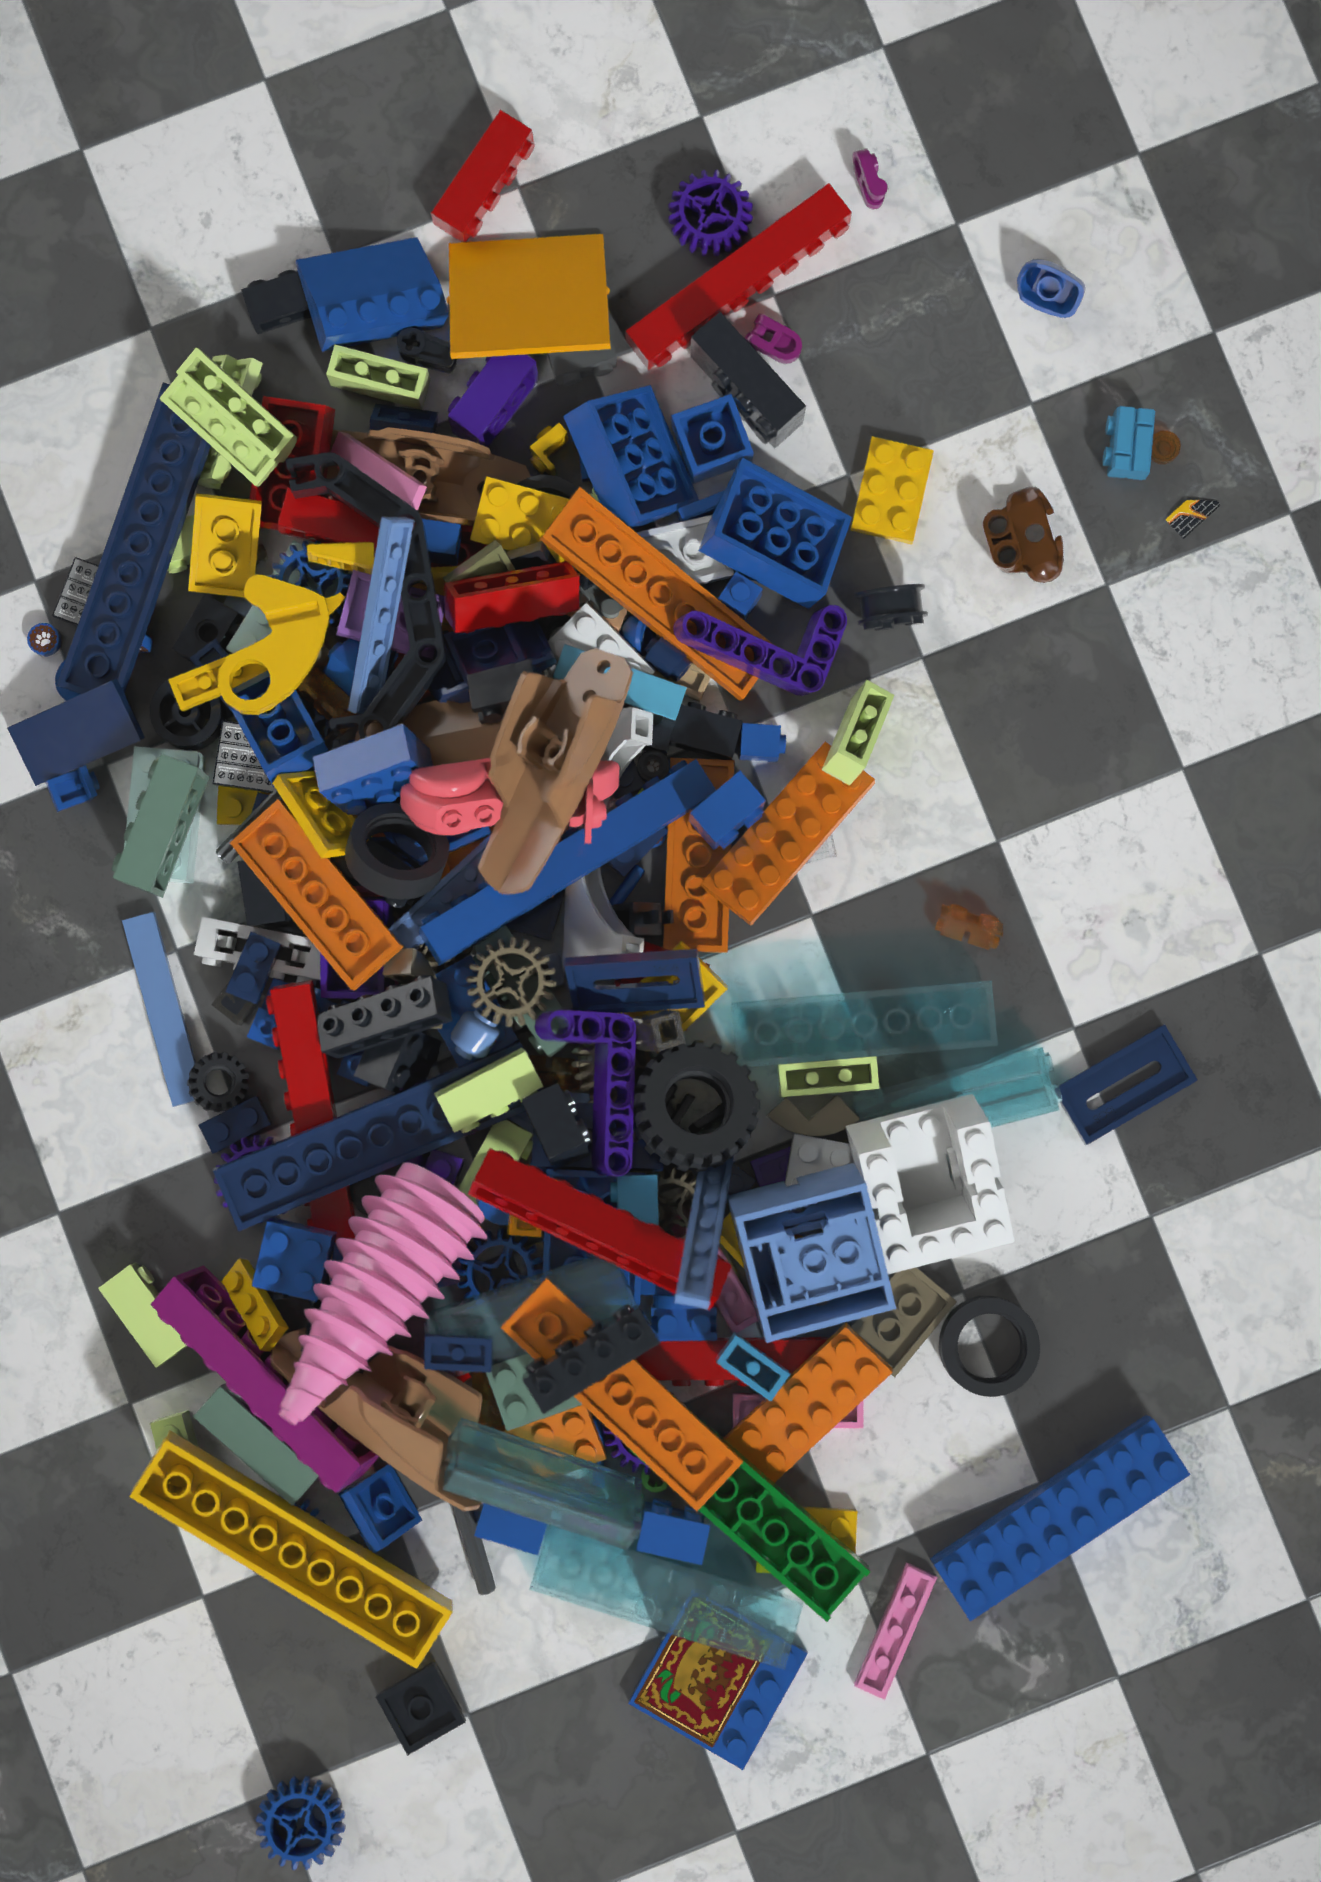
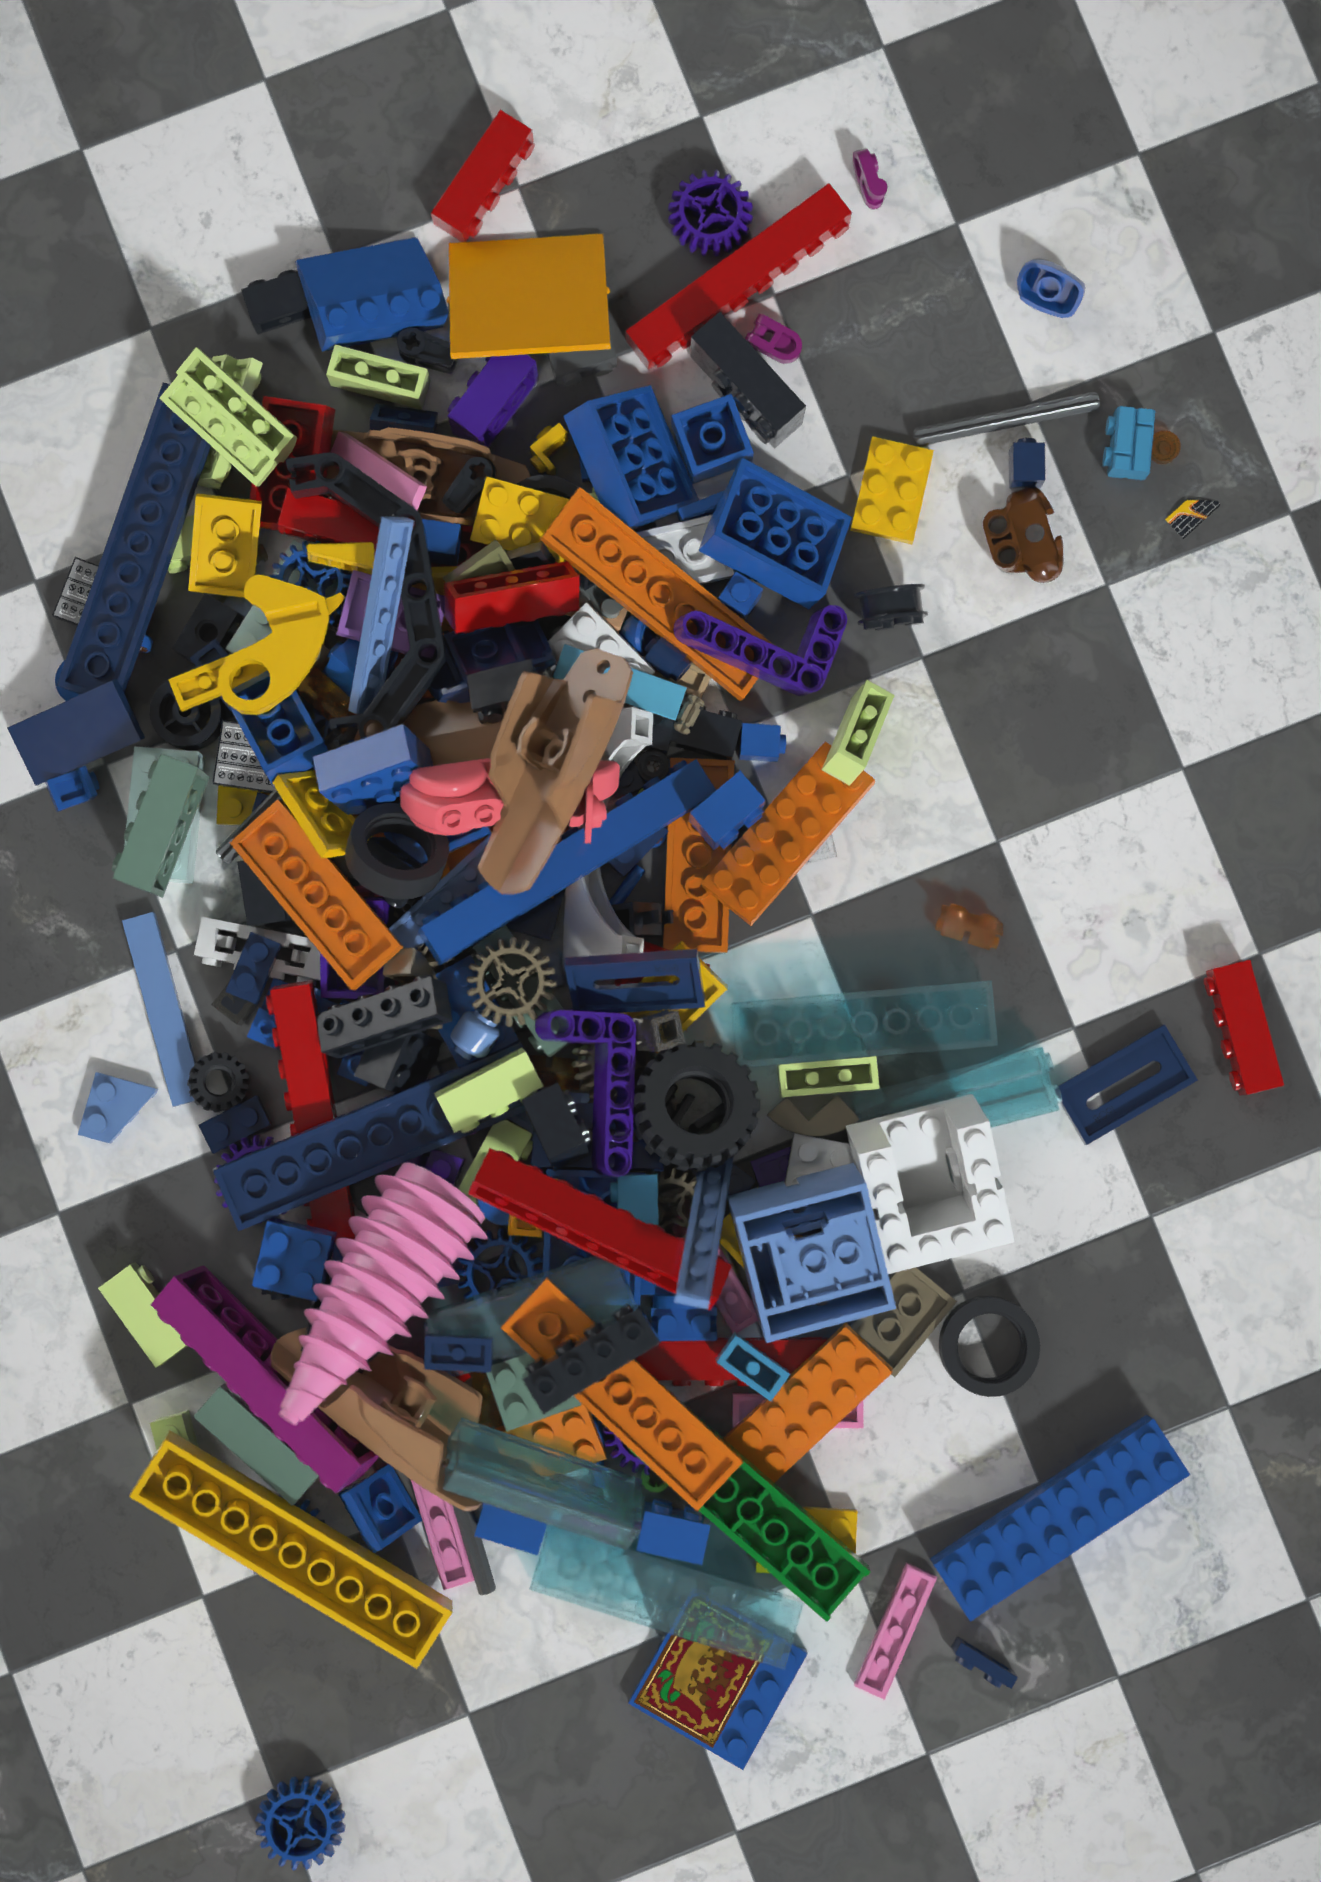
(44, 639): tile -> none
(112, 1106): none -> medium blue wing
(254, 1306): yellow plate -> none
(420, 1708): black plate -> none
(444, 1538): none -> bright pink tile
(465, 487): none -> black piece
(688, 714): none -> dark tan piece
(995, 1672): none -> dark blue plate
(1006, 418): none -> dark grey axle
(1026, 463): none -> dark blue brick
(1244, 1028): none -> red brick

